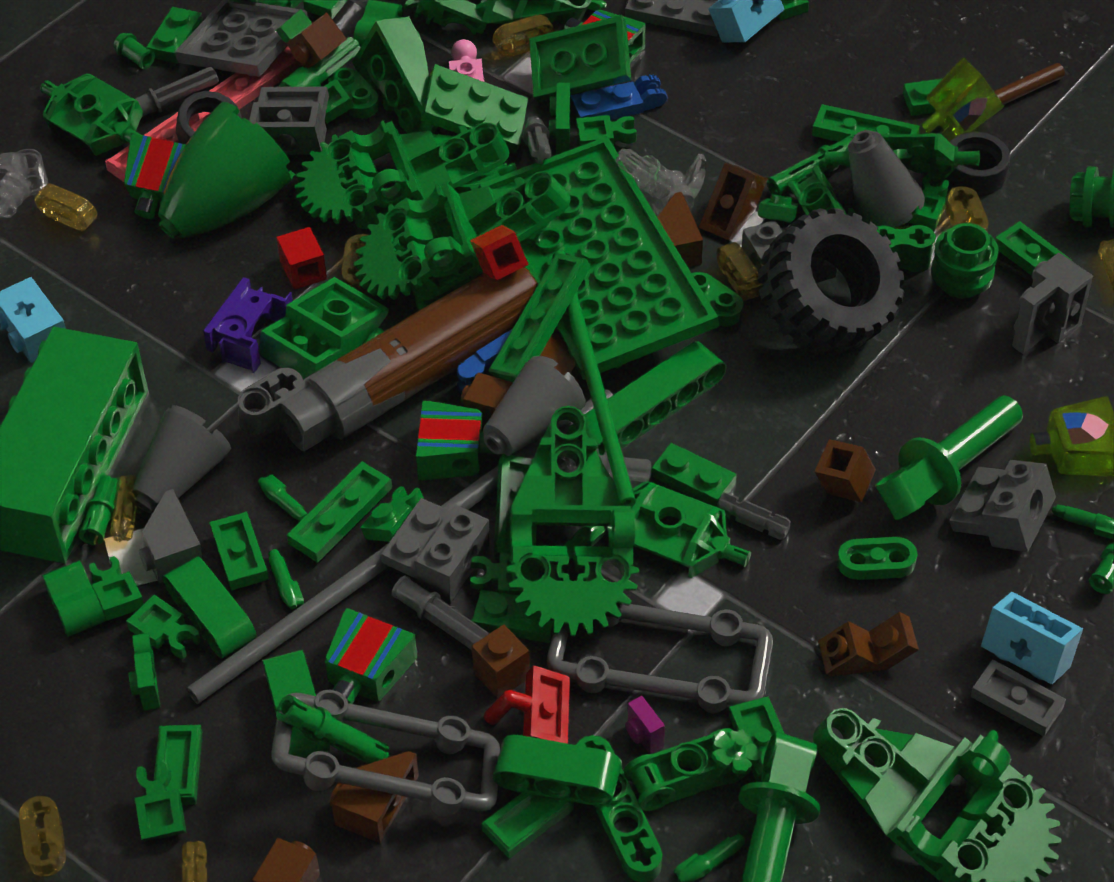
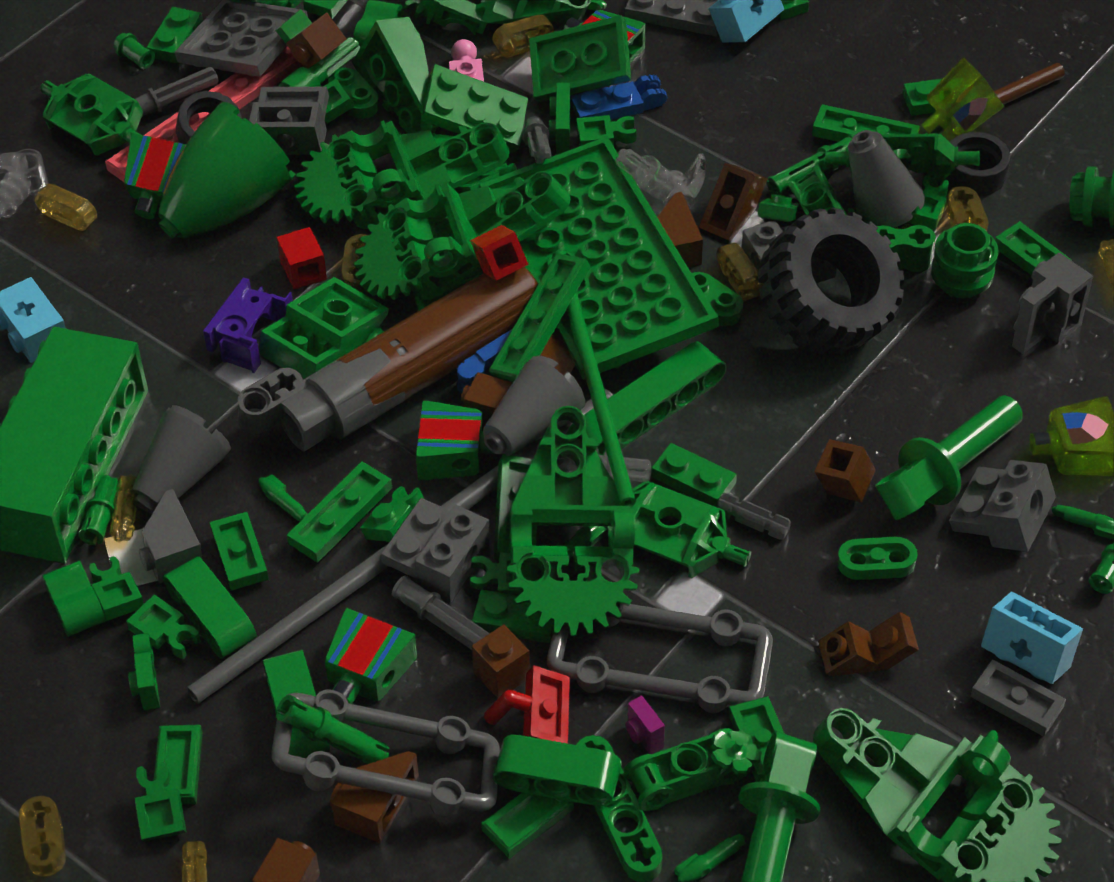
(286, 587): green piece -> none

